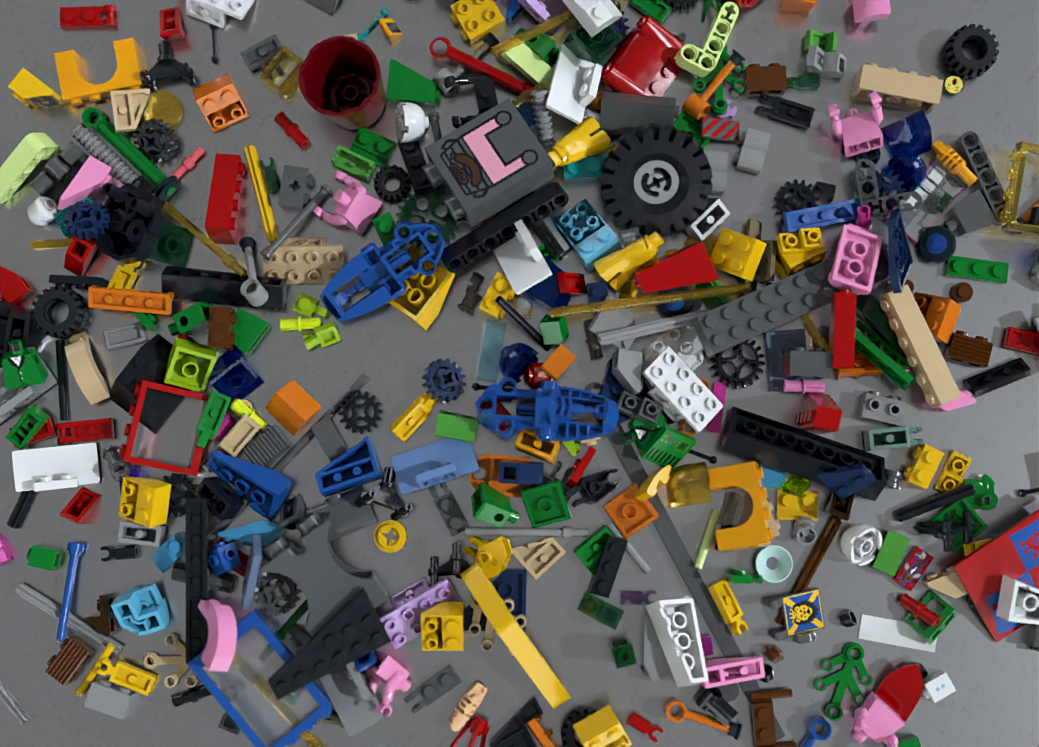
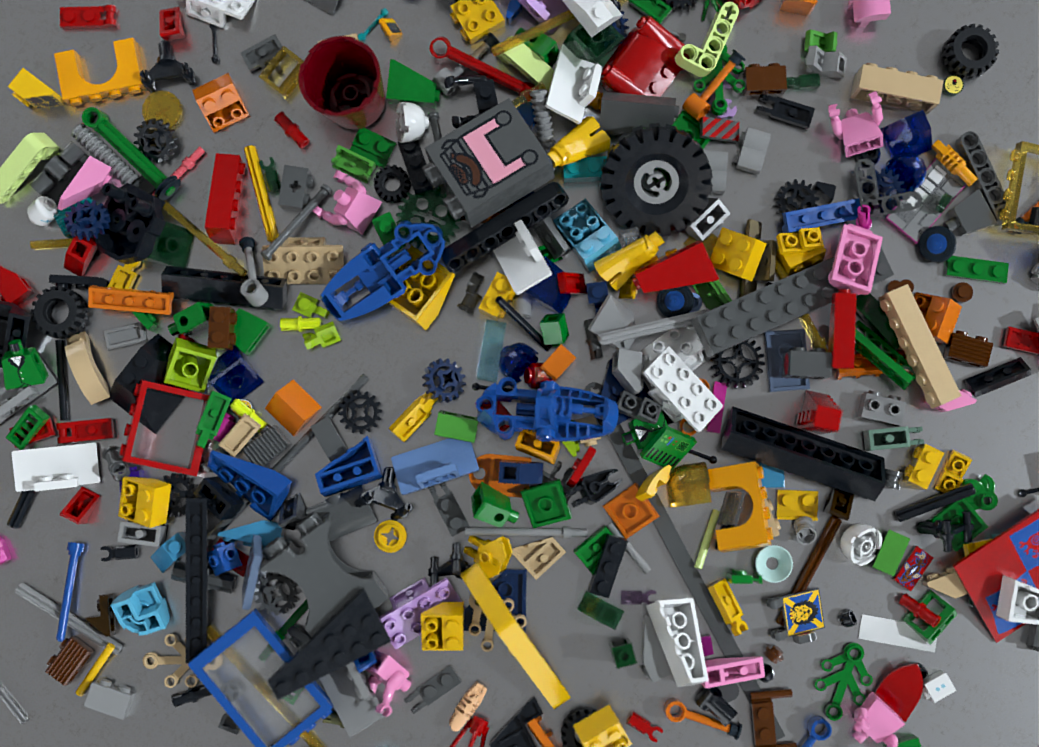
(44, 557): green brick -> none
(128, 108): tan wing -> none
(128, 676): yellow plate -> none
(221, 636): bright pink arch -> none
(649, 300): clear yellow piece -> none
(796, 486): clear neon green tile -> none
(803, 386): bright pink axle -> none
(847, 480): dark blue wing -> none
(898, 252): dark blue plate -> none

